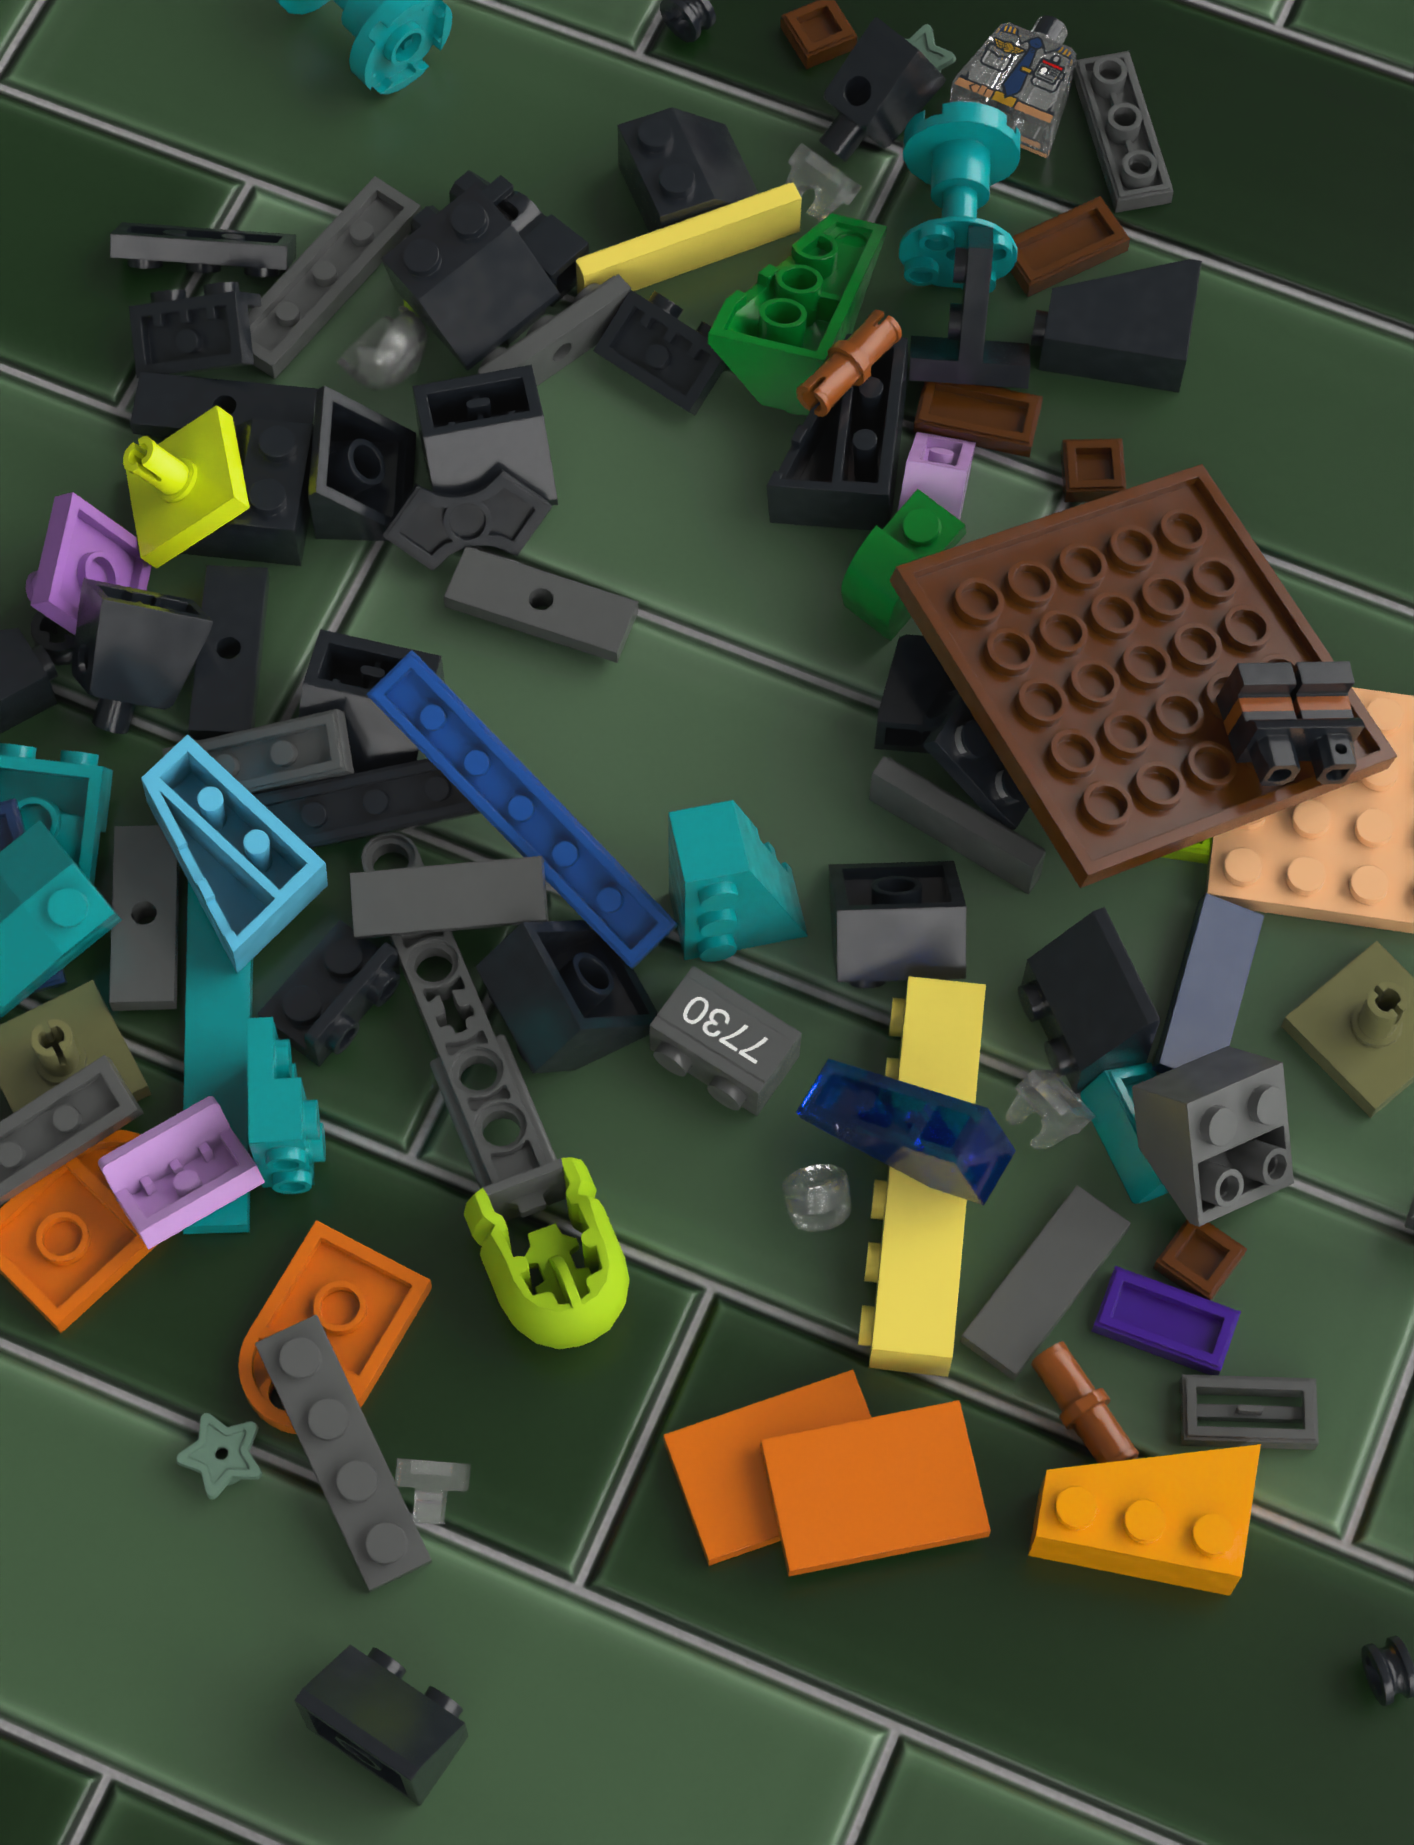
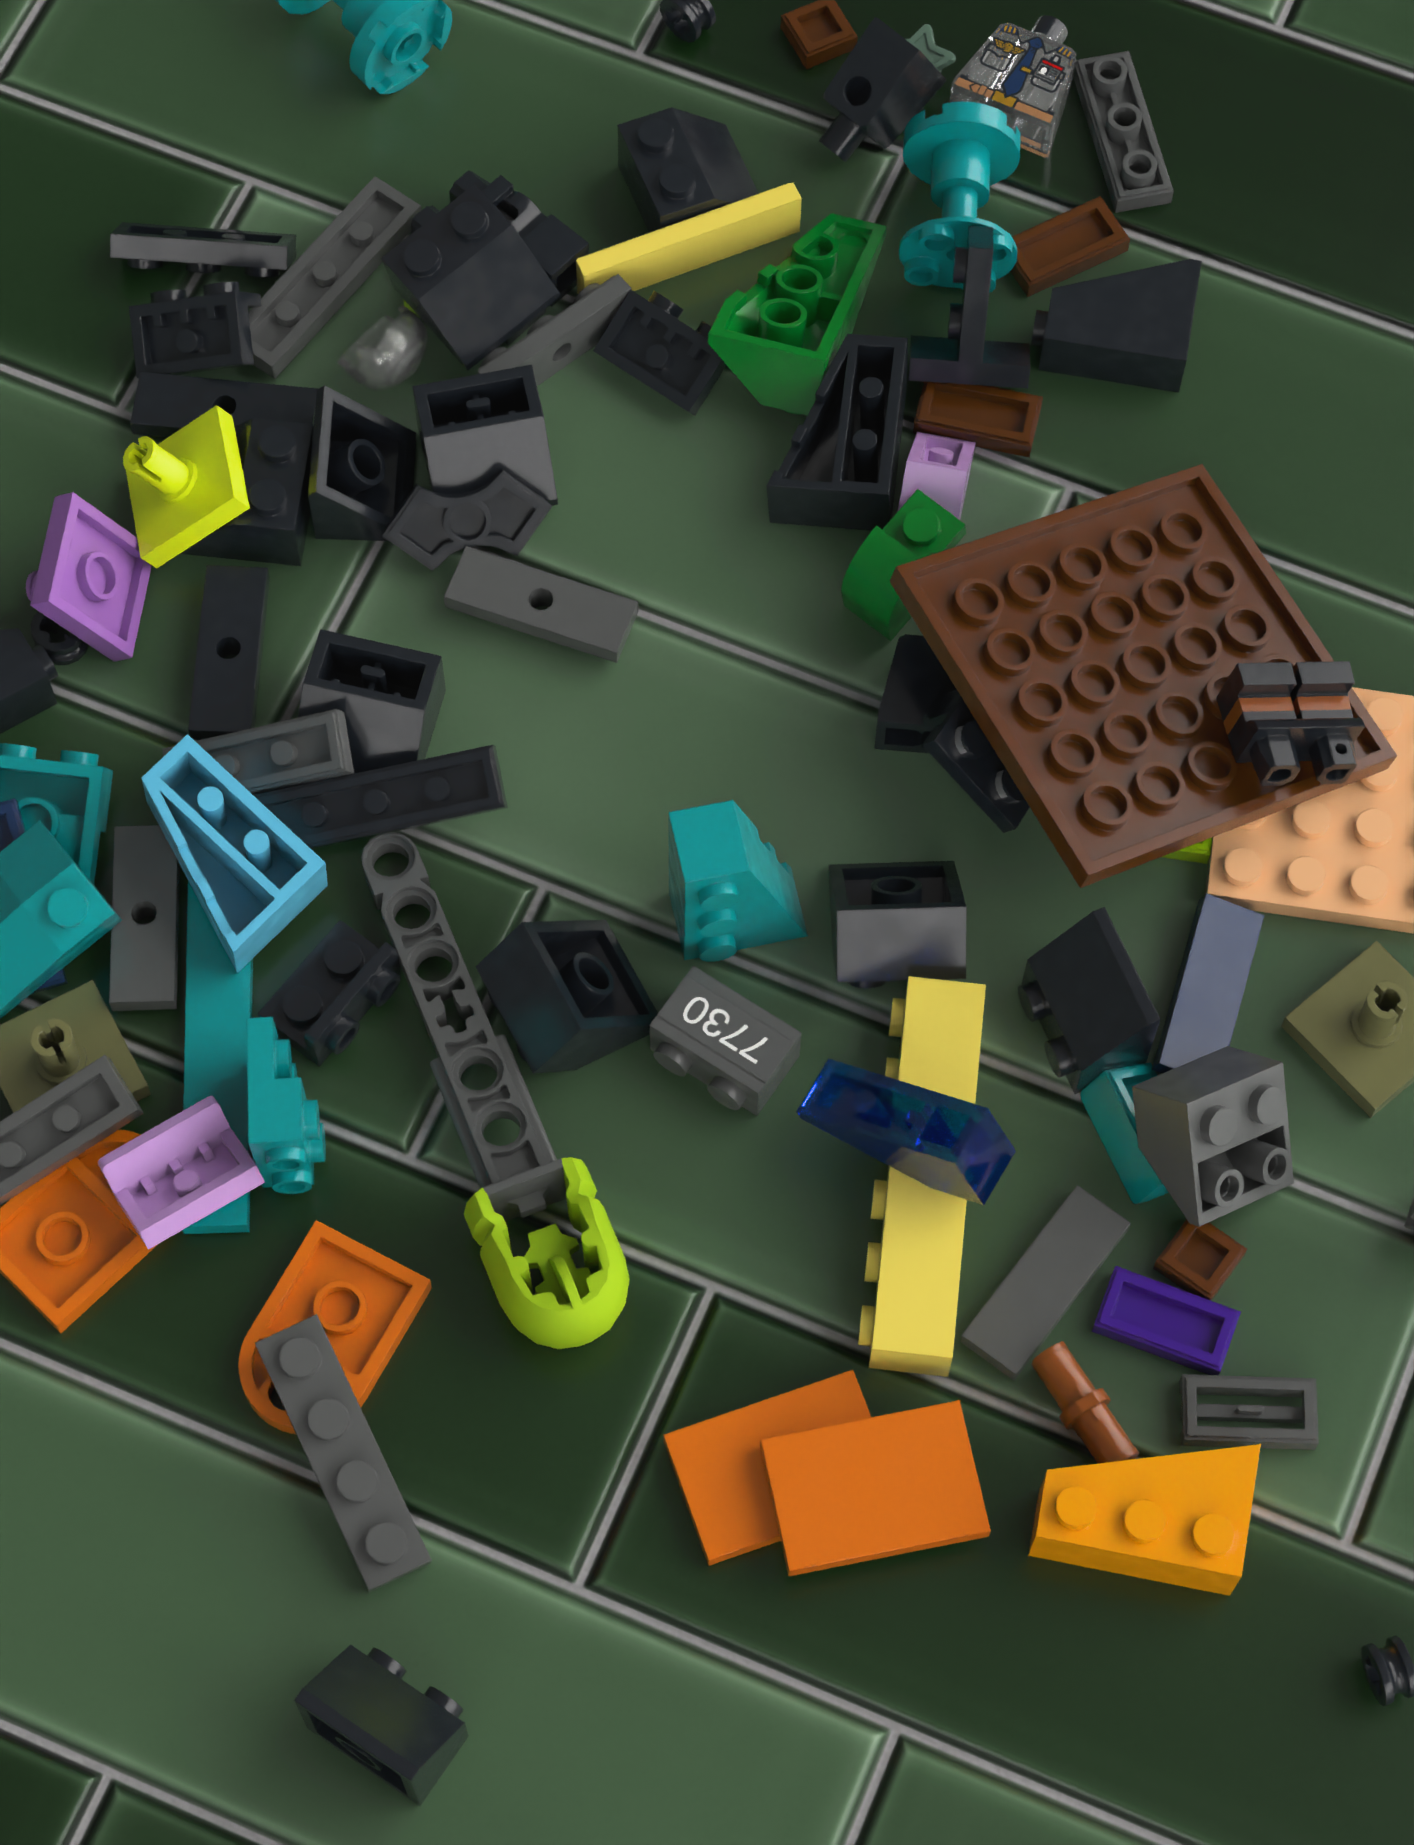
(134, 649): black torso -> none
(225, 1472): sand green plate -> none
(431, 1485): clear tile -> none
(448, 897): dark grey tile -> none
(522, 809): blue tile -> none
(817, 1191): clear tile -> none
(830, 184): clear tile -> none
(849, 363): dark orange pin -> none
(957, 824): dark grey tile -> none
(1055, 1102): clear tile -> none
(1092, 468): reddish brown tile -> none

